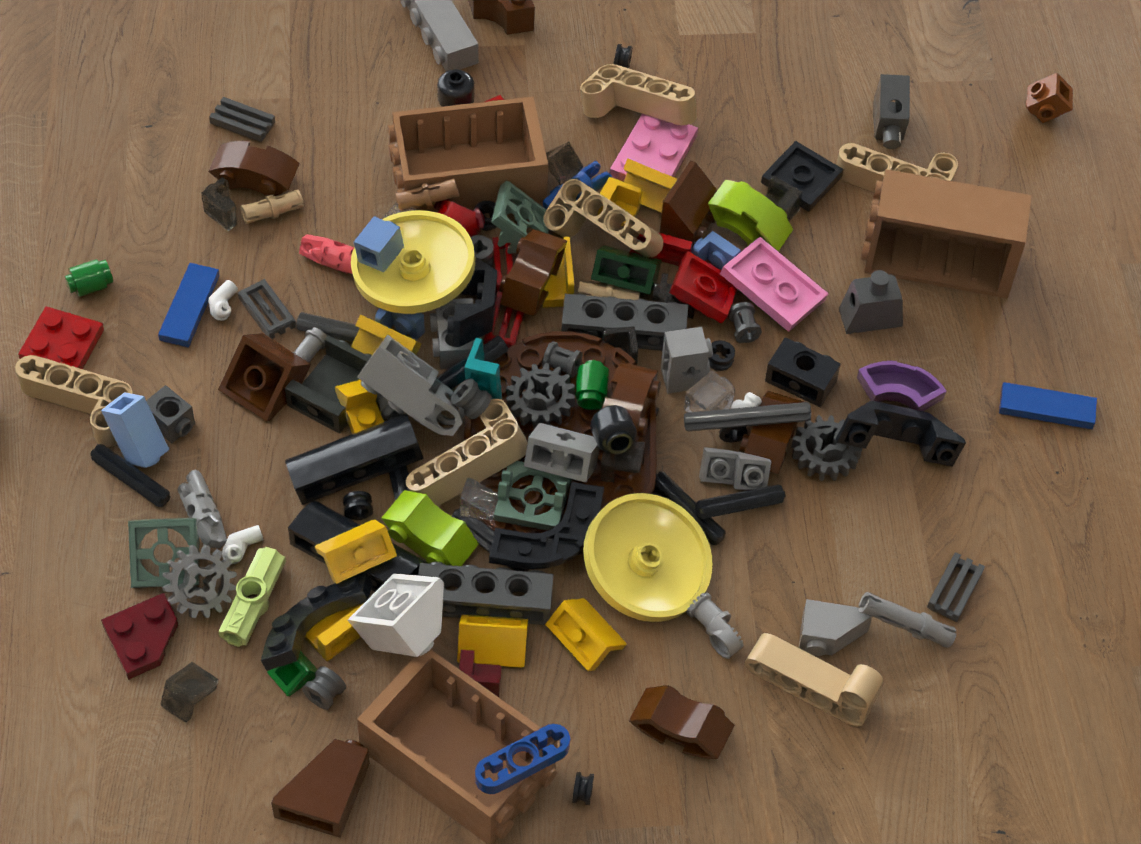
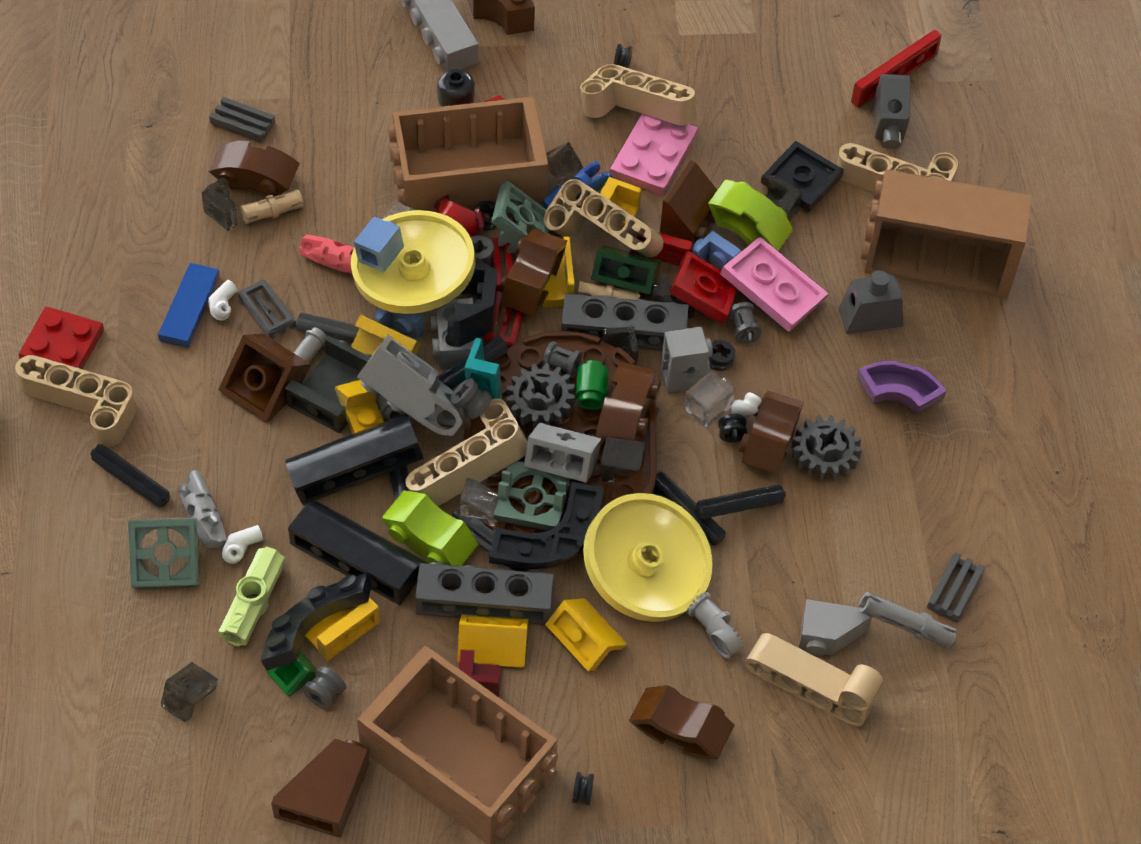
(88, 277): green brick -> none
(135, 430): light blue brick -> none
(141, 634): dark red plate -> none
(168, 403): dark grey brick -> none
(191, 569): light grey gear -> none
(357, 505): black bush -> none
(357, 550): yellow panel -> none
(402, 615): white slope -> none
(427, 194): medium nougat pin -> none
(550, 755): blue beam -> none
(613, 429): black head -> none
(653, 183): yellow panel -> none
(734, 468): light grey slope -> none
(747, 416): dark grey axle -> none
(787, 372): black brick -> none
(900, 64): none -> red tile
(935, 439): black slope -> none
(1048, 405): blue tile -> none
(1049, 98): dark orange brick -> none

